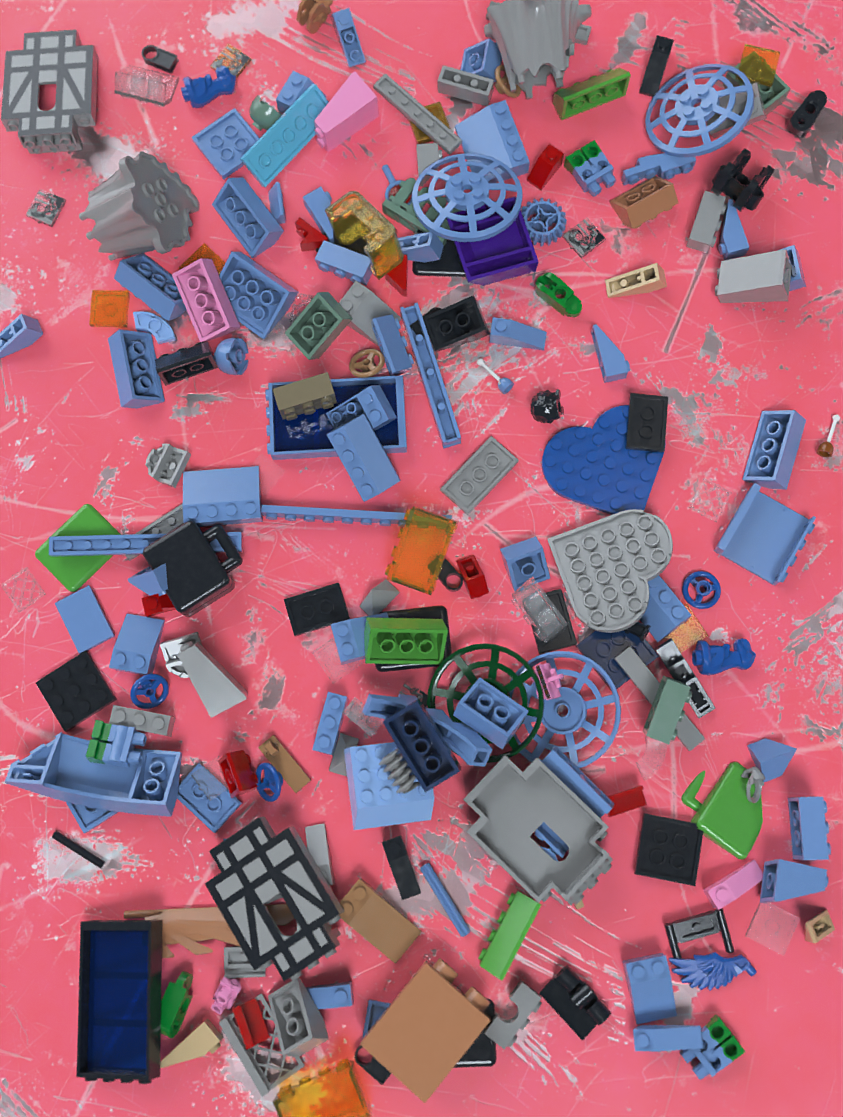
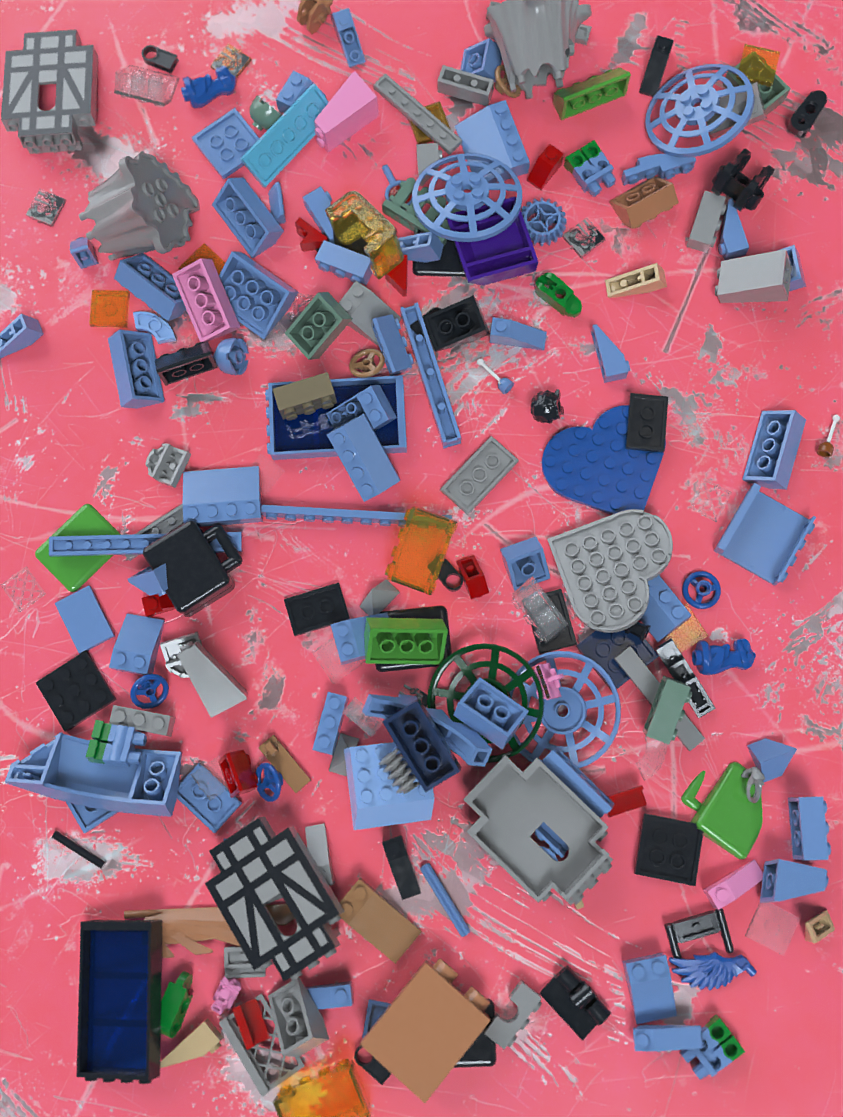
(83, 252): none -> medium blue slope
(509, 934): bright green slope -> none

